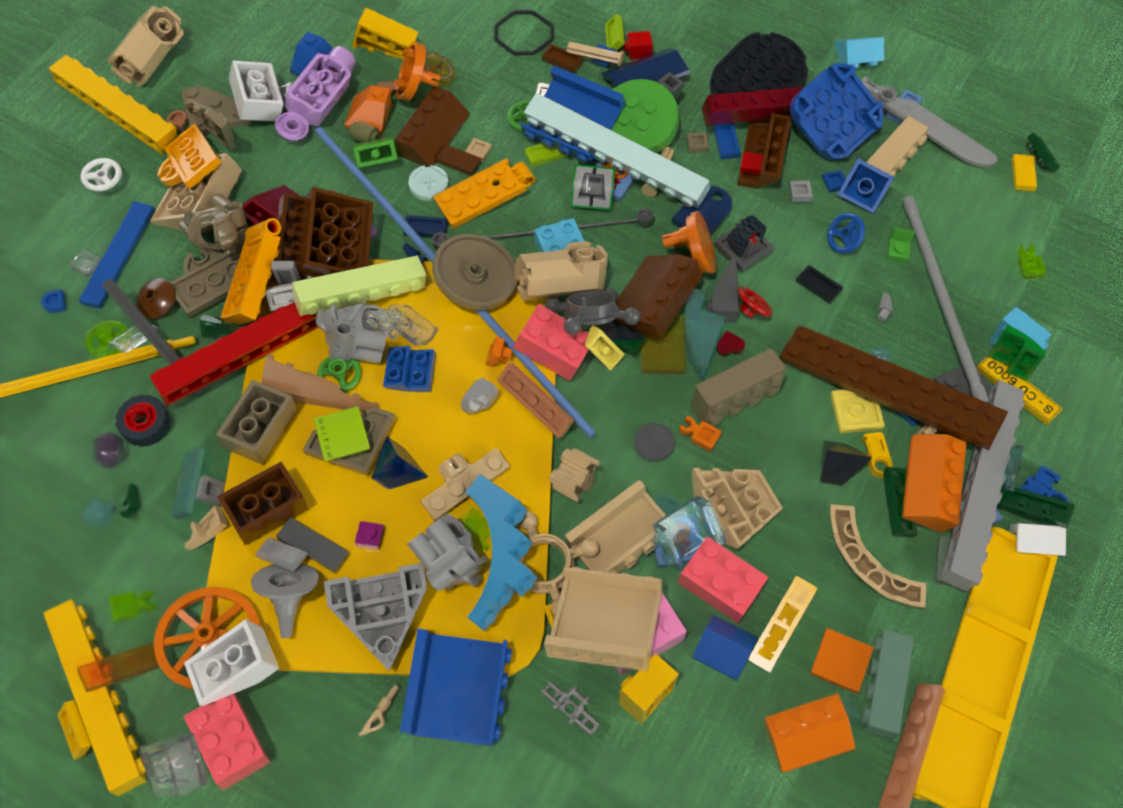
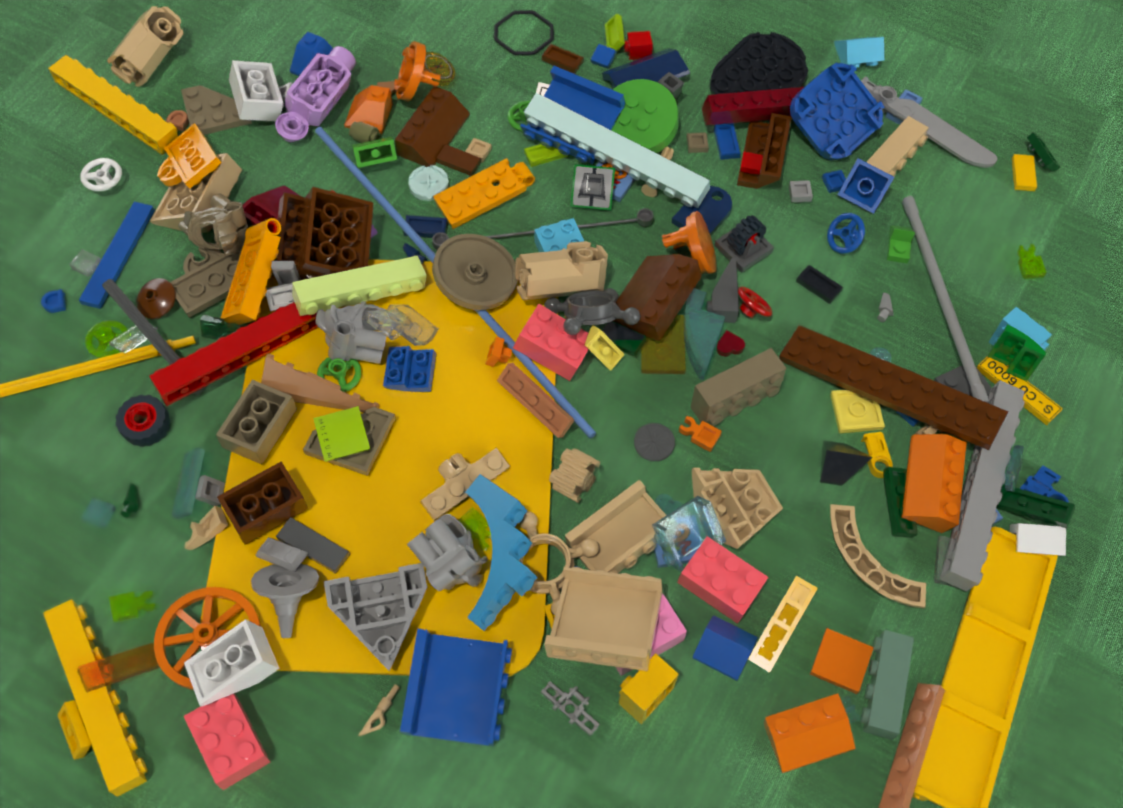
(108, 450): head -> none
(174, 765): clear slope -> none
(215, 123): dark tan plate -> none
(369, 535): magenta plate -> none
(382, 34): yellow wedge -> none
(396, 466): slope -> none
(479, 396): light grey rock -> none
(596, 53): tan axle -> none

